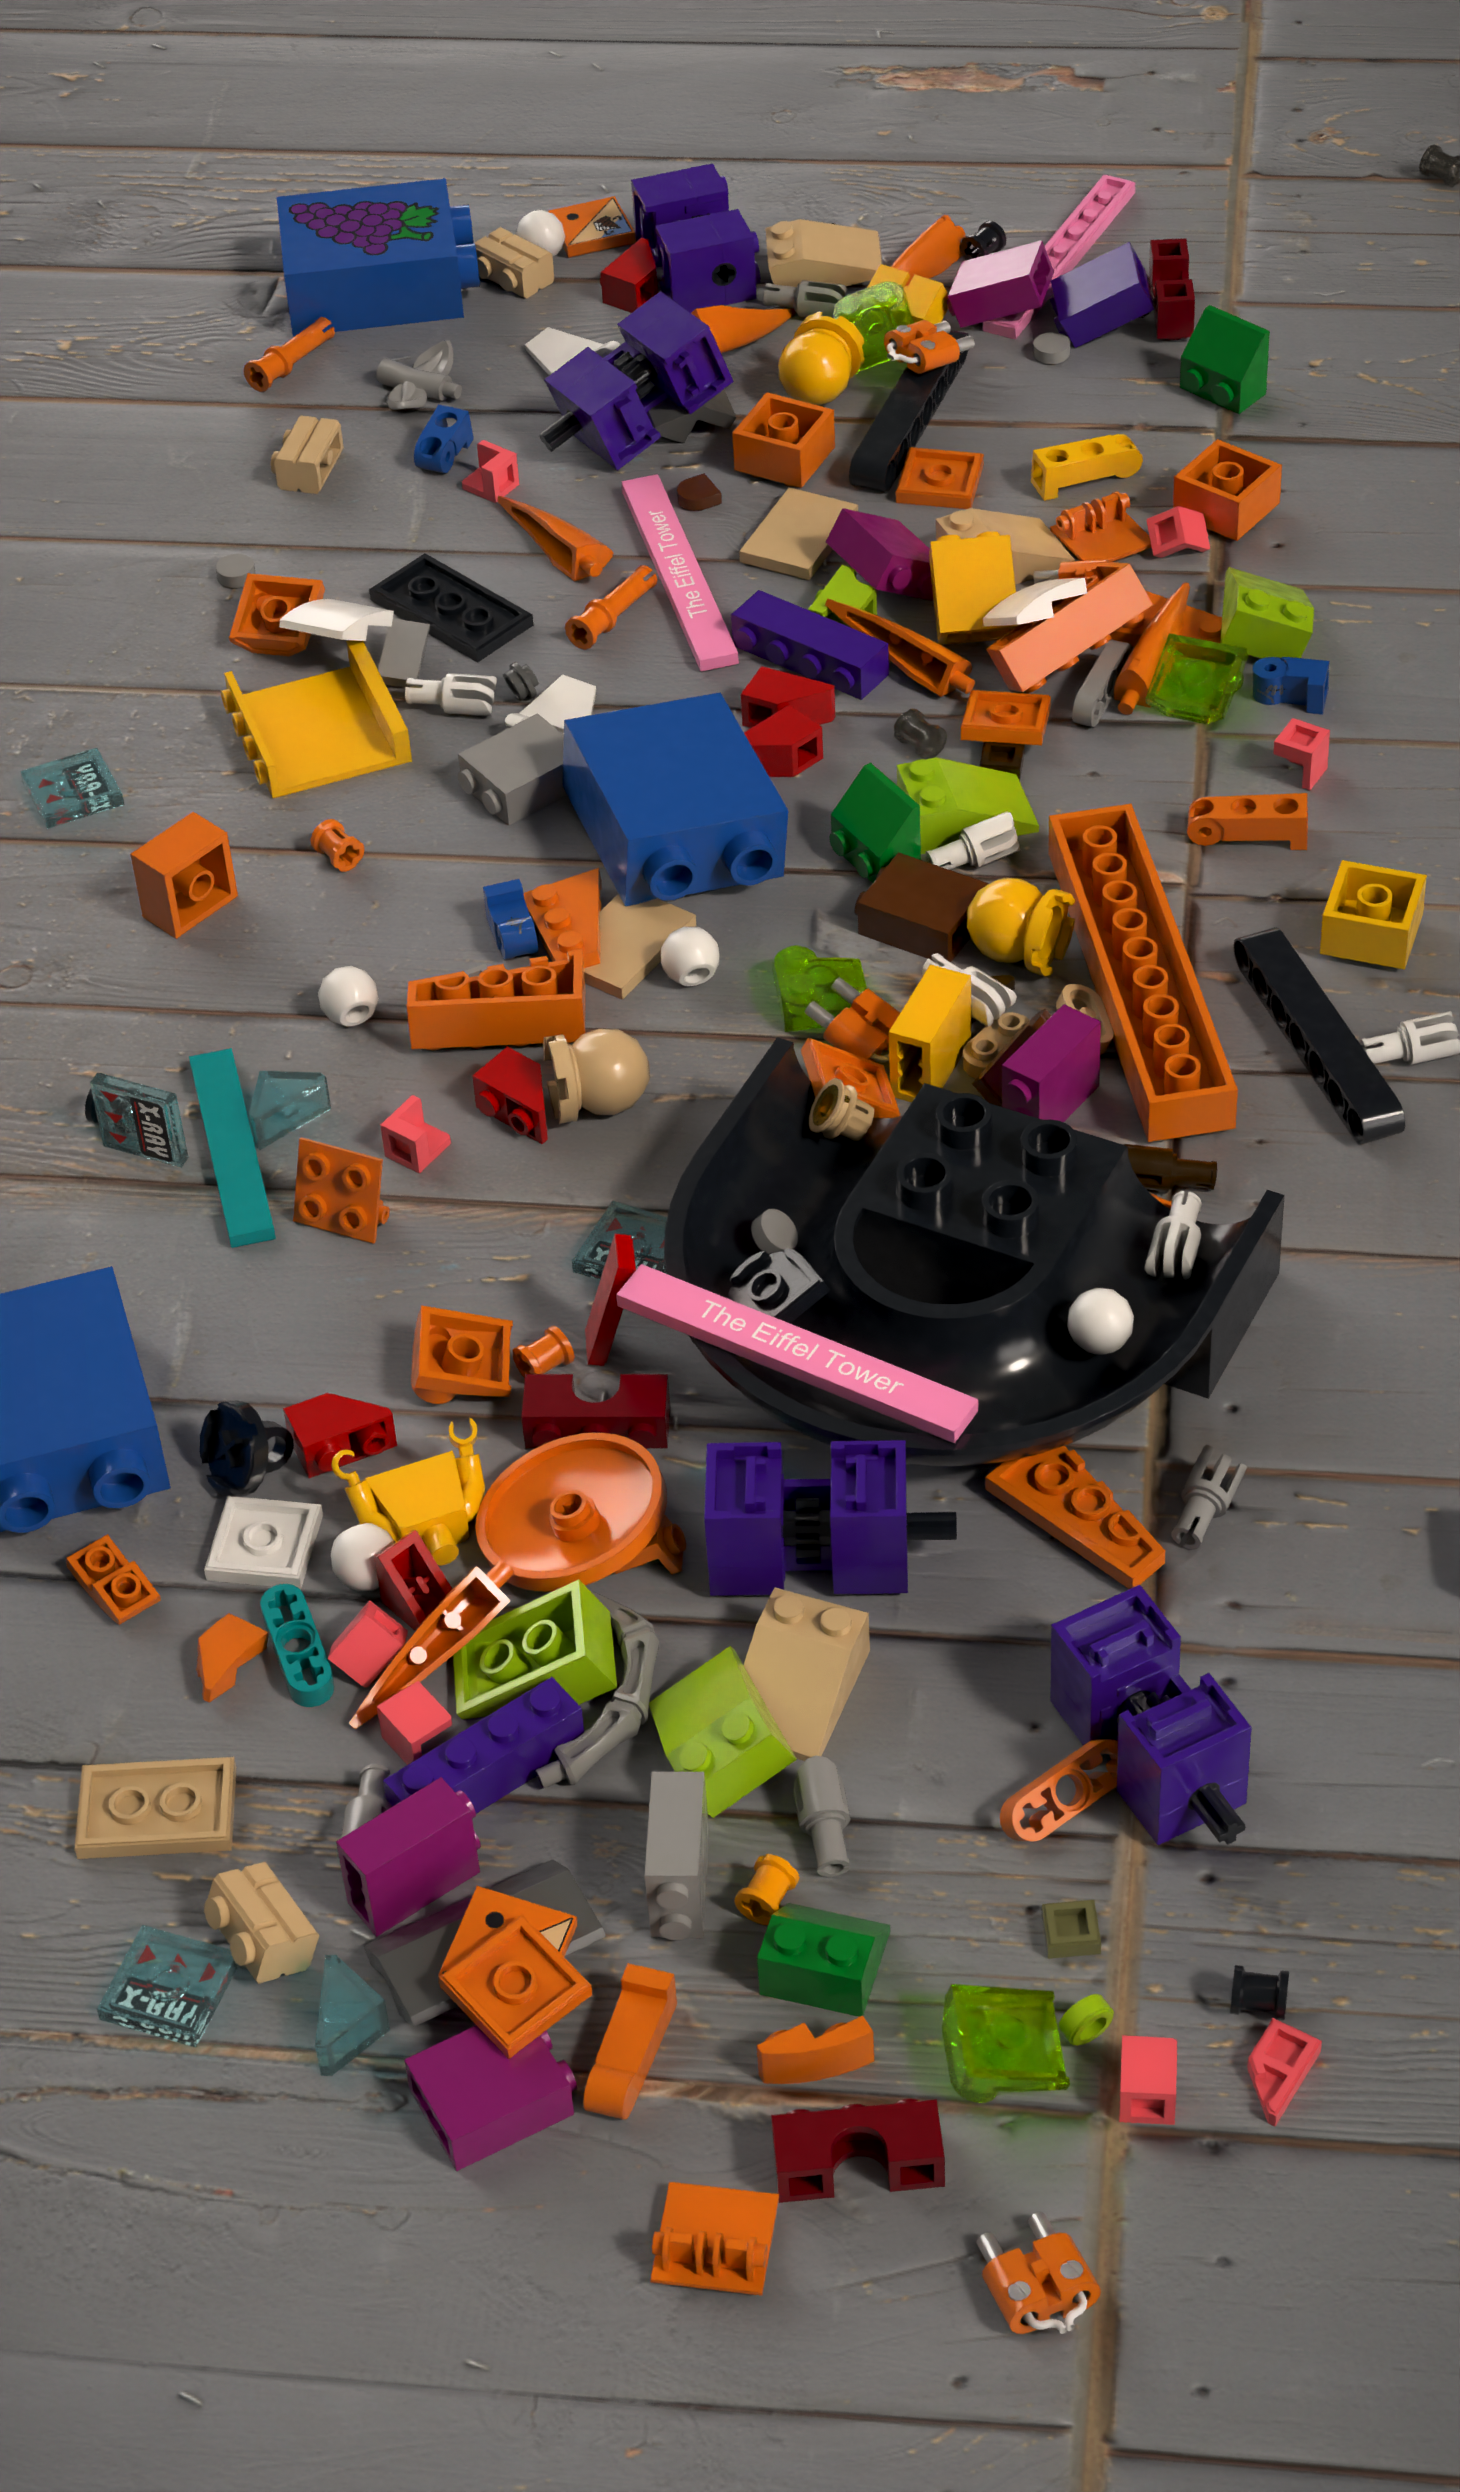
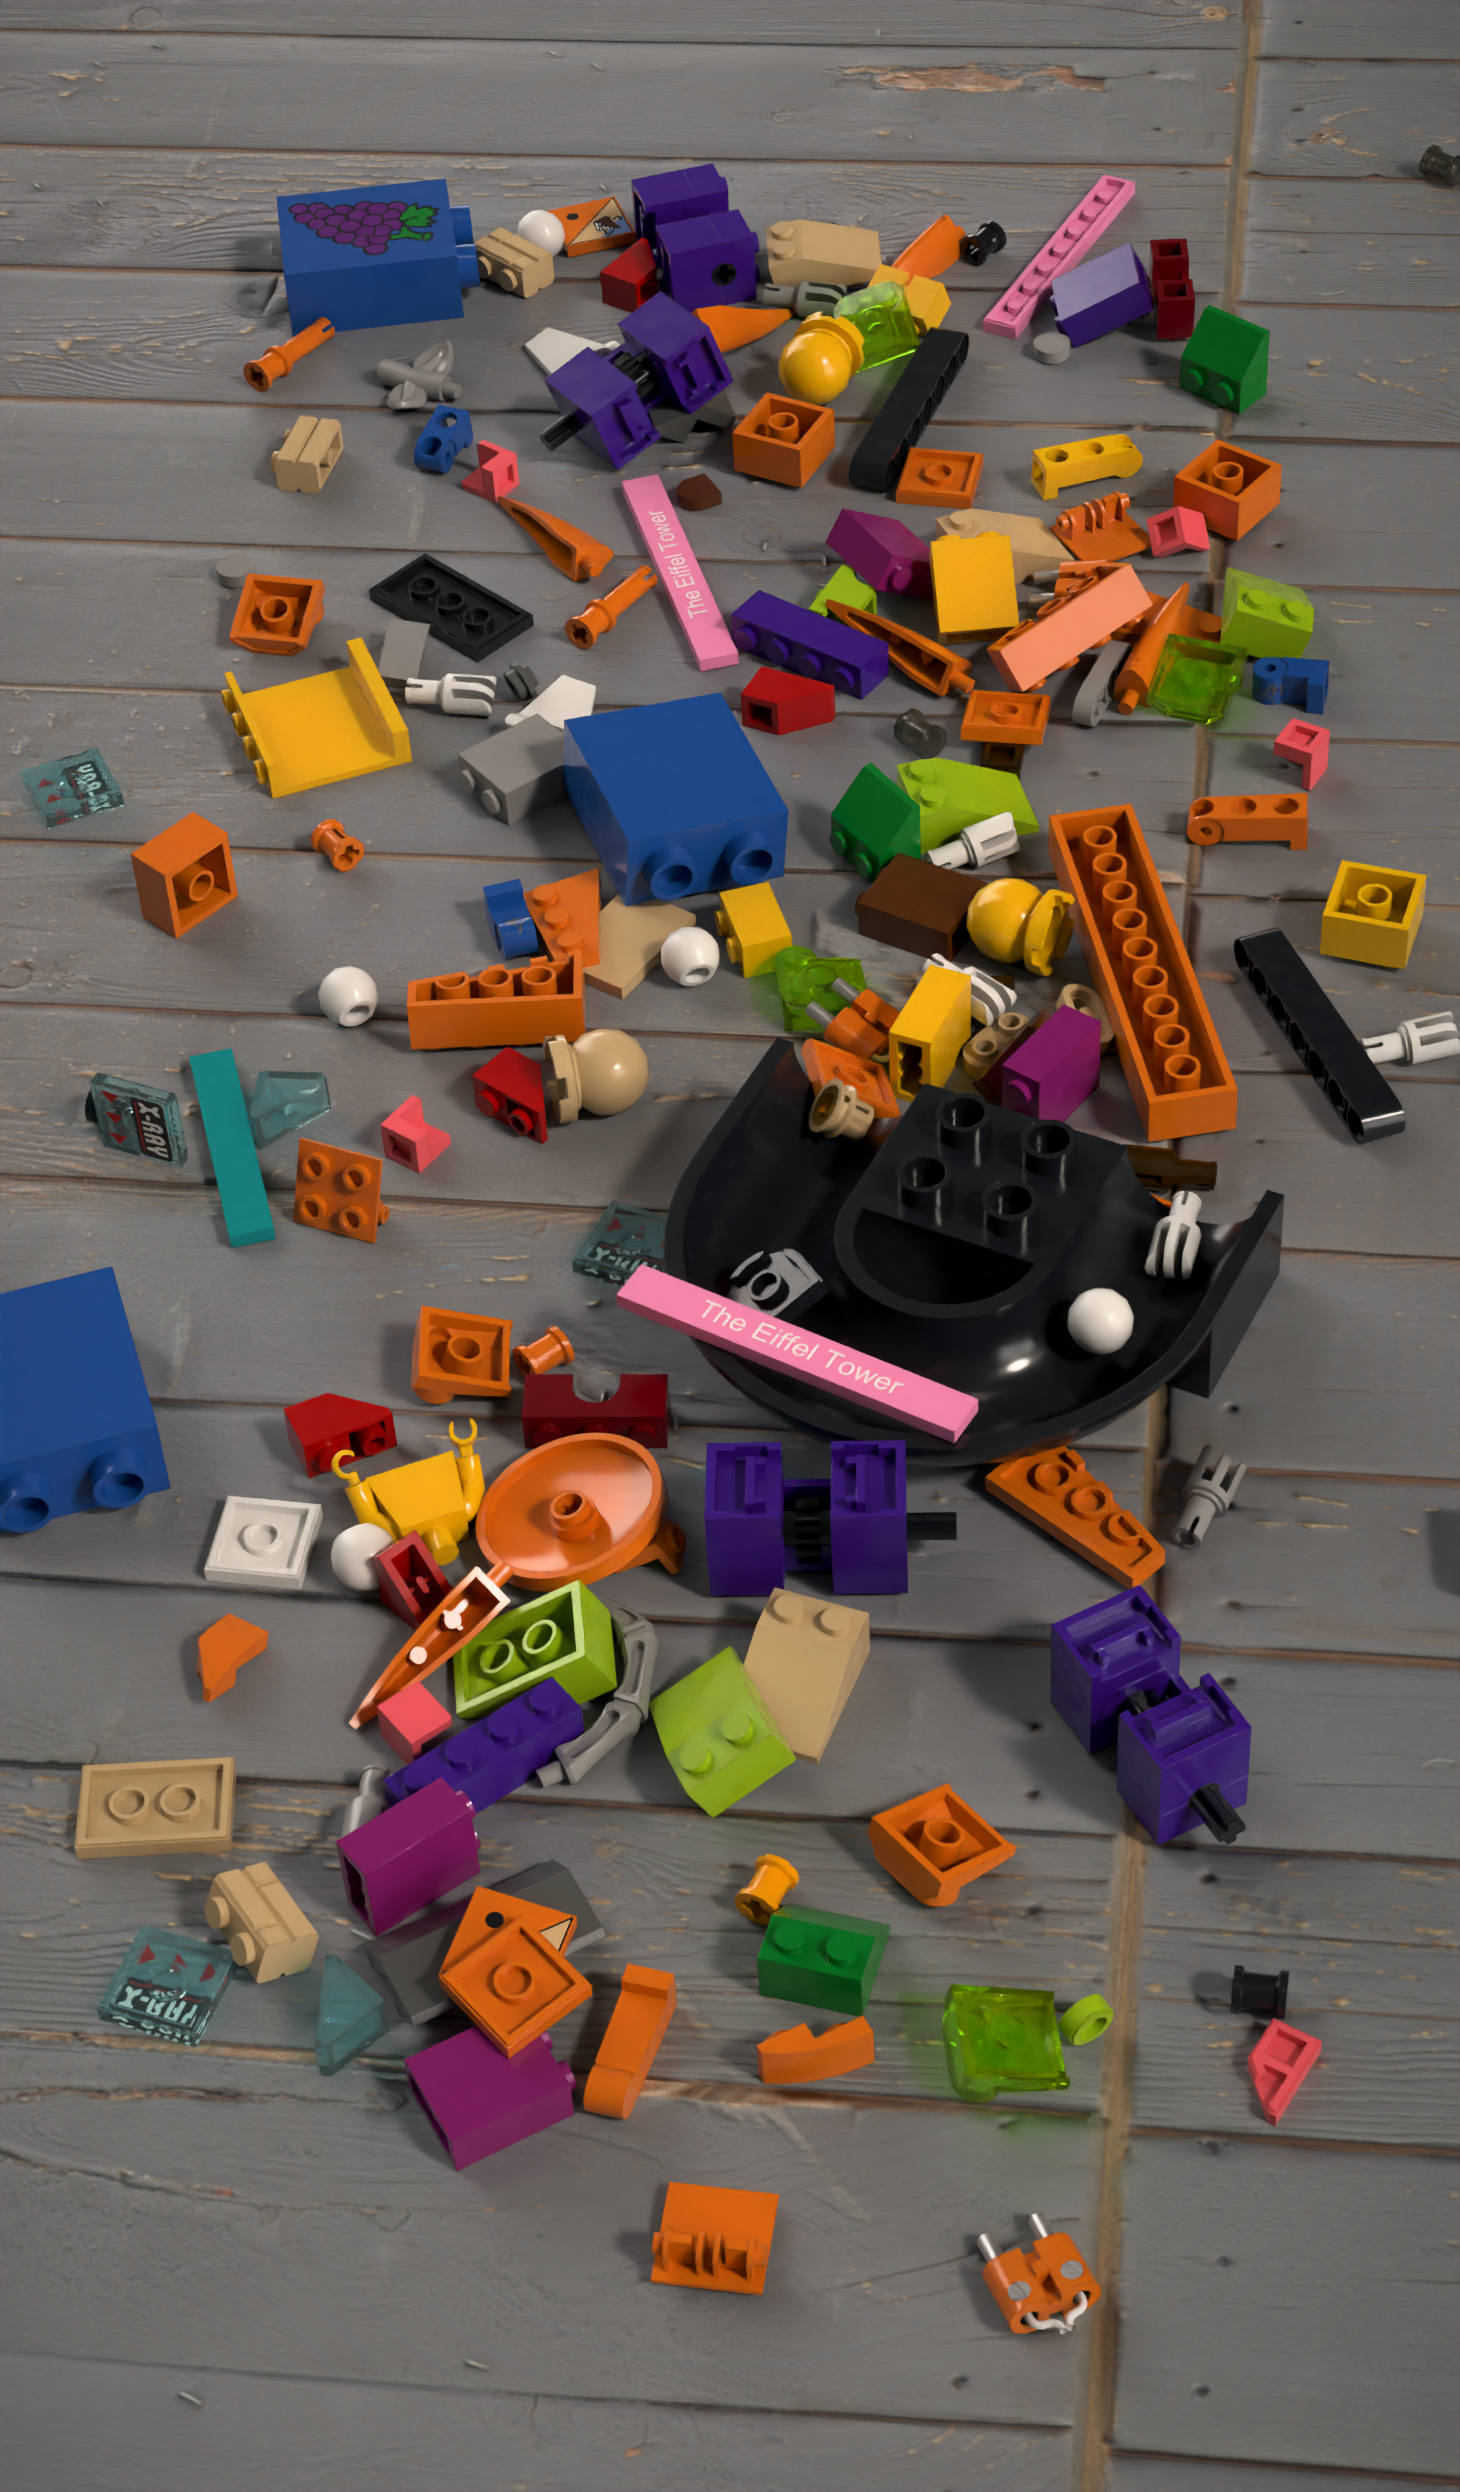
(111, 1580): orange slope -> none
(237, 1448): black tile -> none
(294, 1662): teal beam -> none
(336, 619): white slope -> none
(368, 1644): coral panel -> none
(604, 1312): red tile -> none
(677, 1855): light grey brick -> none
(752, 927): none -> yellow piece
(774, 1231): light grey tile -> none
(786, 742): red slope -> none
(794, 534): tan tile -> none
(823, 1813): light grey arm -> none
(897, 2135): dark red arch -> none
(925, 345): orange piece -> none
(936, 1845): none -> orange slope
(1000, 284): magenta brick -> none
(1034, 602): white slope -> none
(1043, 1792): orange beam -> none
(1071, 1929): olive tile -> none
(1148, 2080): coral panel -> none

